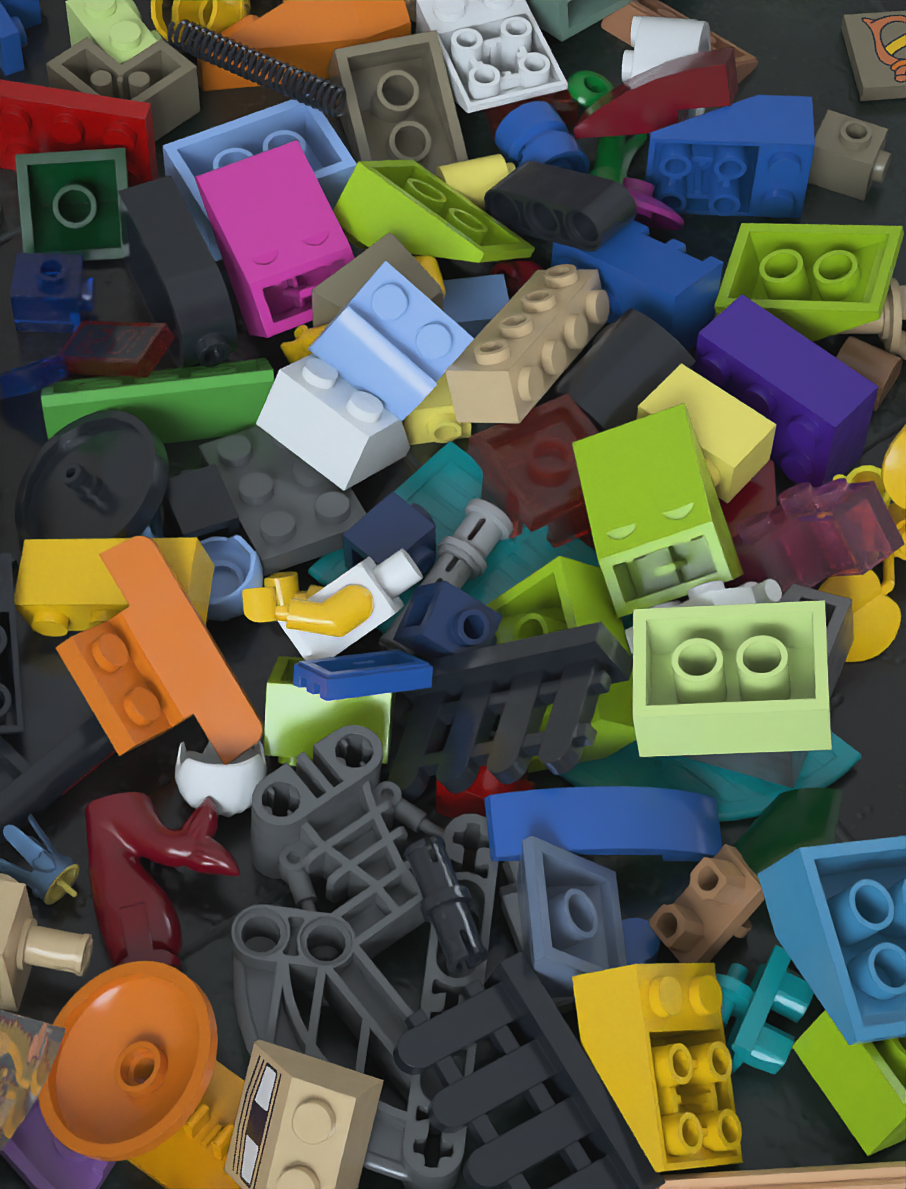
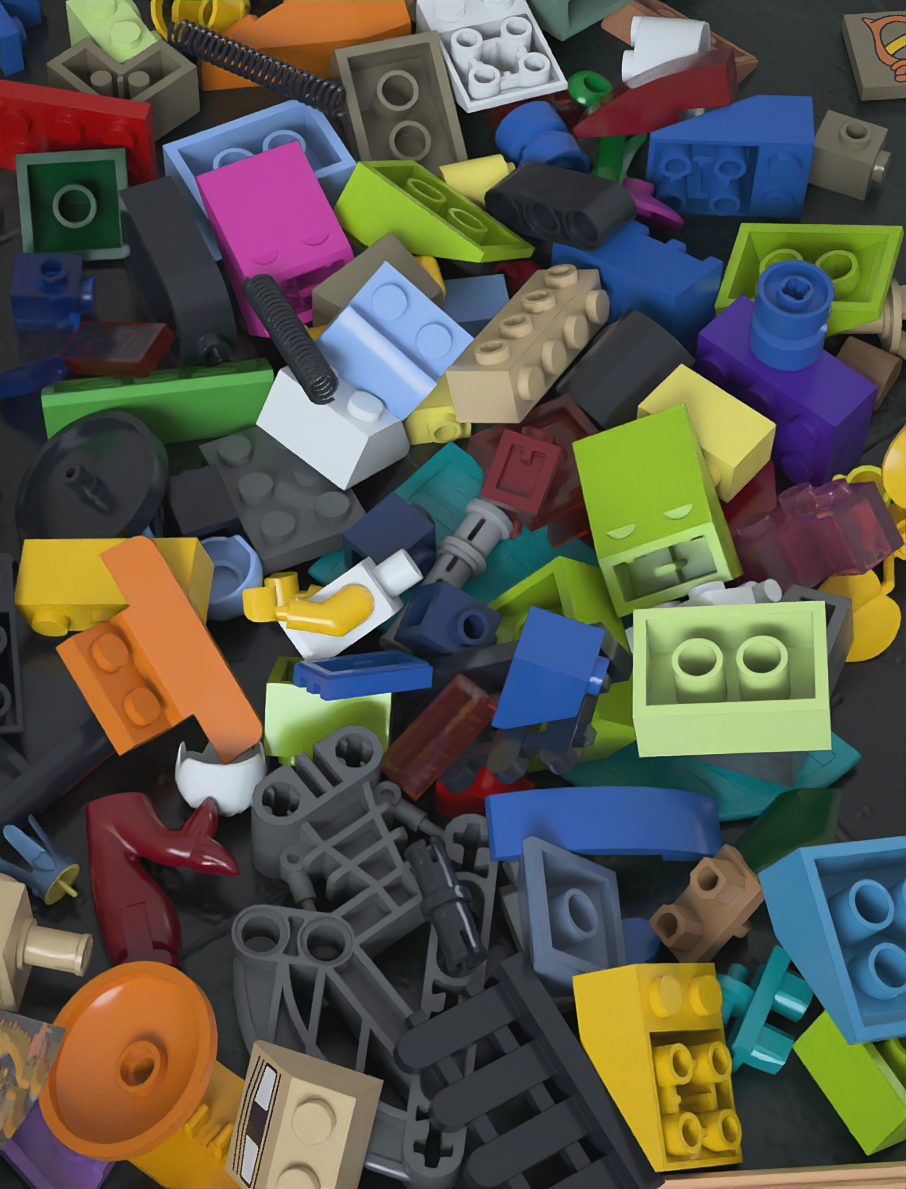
(291, 338): none -> black piece
(438, 736): none -> clear red tile
(523, 471): none -> dark red bracket
(551, 670): none -> blue slope
(790, 315): none -> blue wheel

